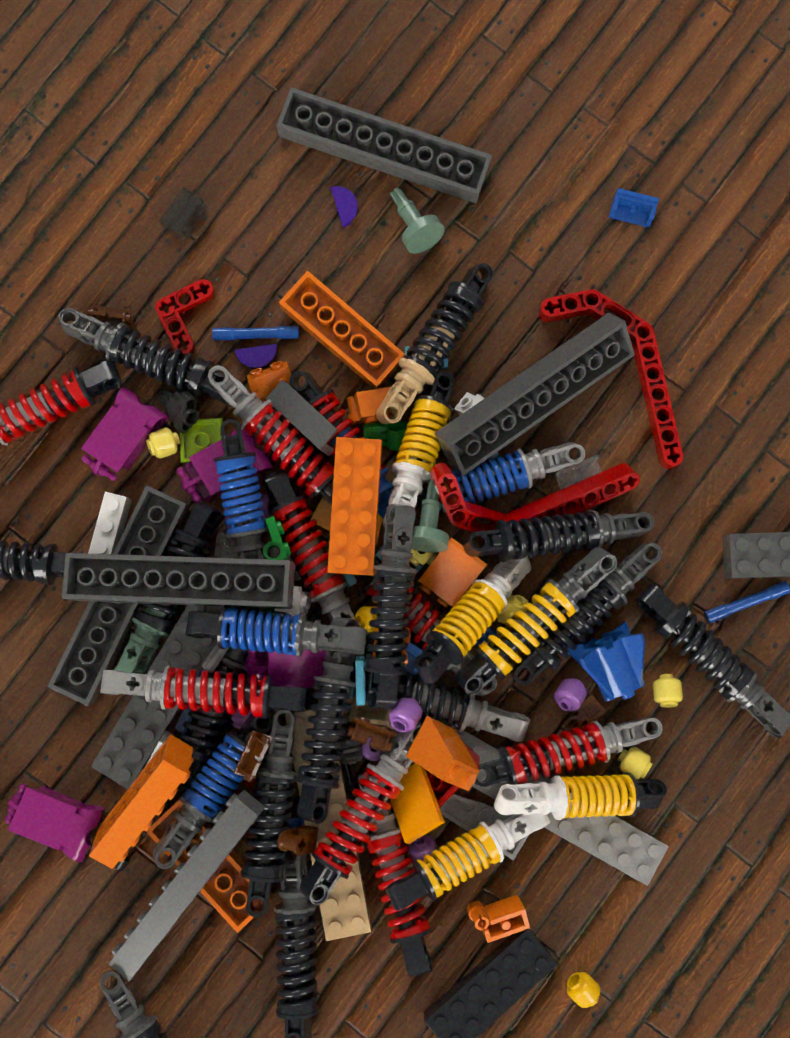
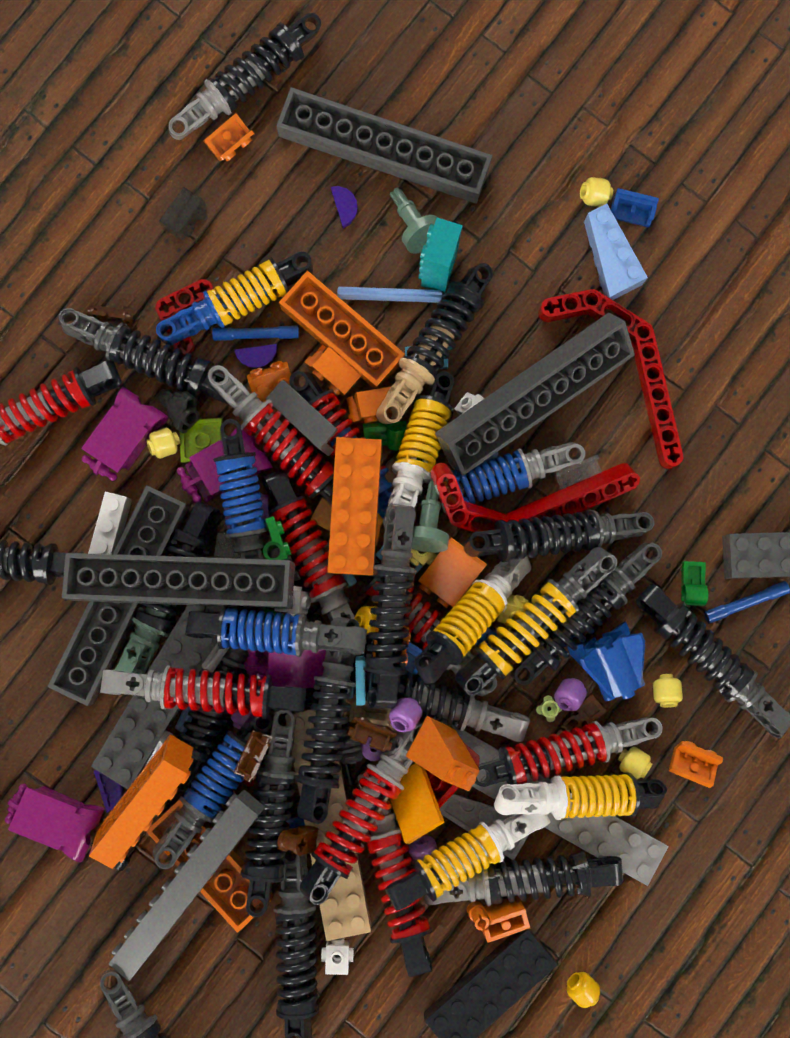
(109, 789): none -> dark purple tile
(228, 138): none -> orange bracket
(234, 297): none -> piece
(246, 74): none -> black piece
(332, 369): none -> orange hinge
(337, 956): none -> white brick
(389, 294): none -> light blue axle
(439, 254): none -> teal brick
(535, 879): none -> black piece
(542, 709): none -> yellowish green plate
(596, 191): none -> light yellow head
(613, 255): none -> light blue wedge
(693, 586): none -> green plate
(695, 763): none -> orange bracket

